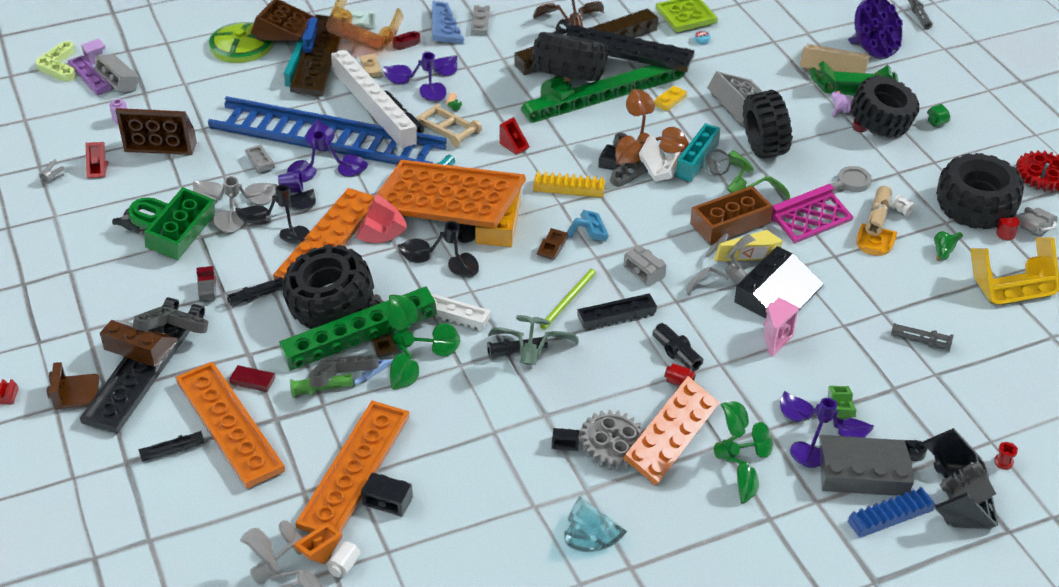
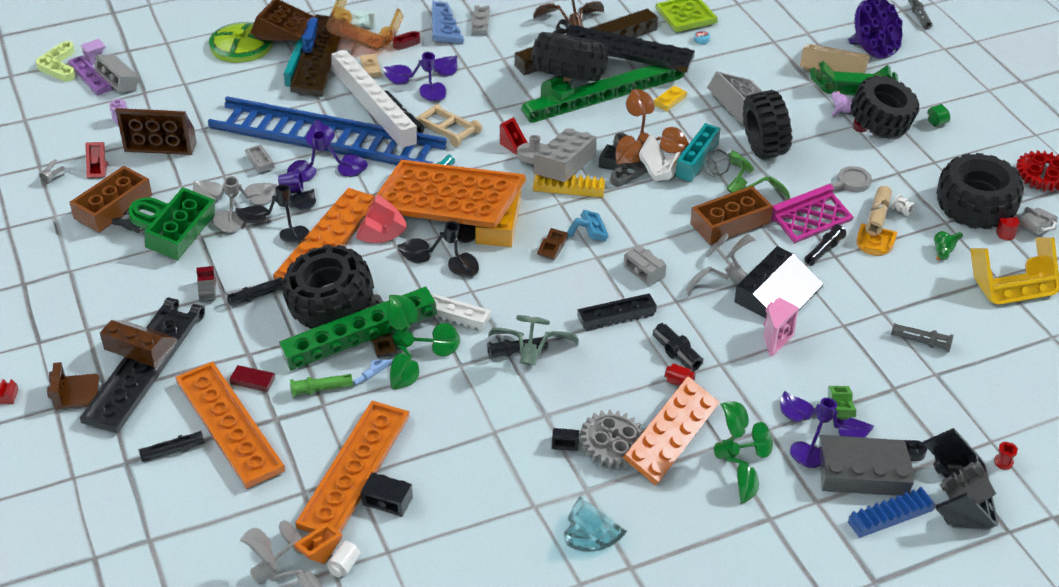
(109, 198): none -> dark orange brick
(164, 315): dark grey beam -> none
(329, 367): dark grey beam -> none
(453, 103): green arm -> none
(561, 156): none -> light grey brick
(569, 297): lime piece -> none
(754, 250): light yellow slope -> none
(828, 241): none -> black pin

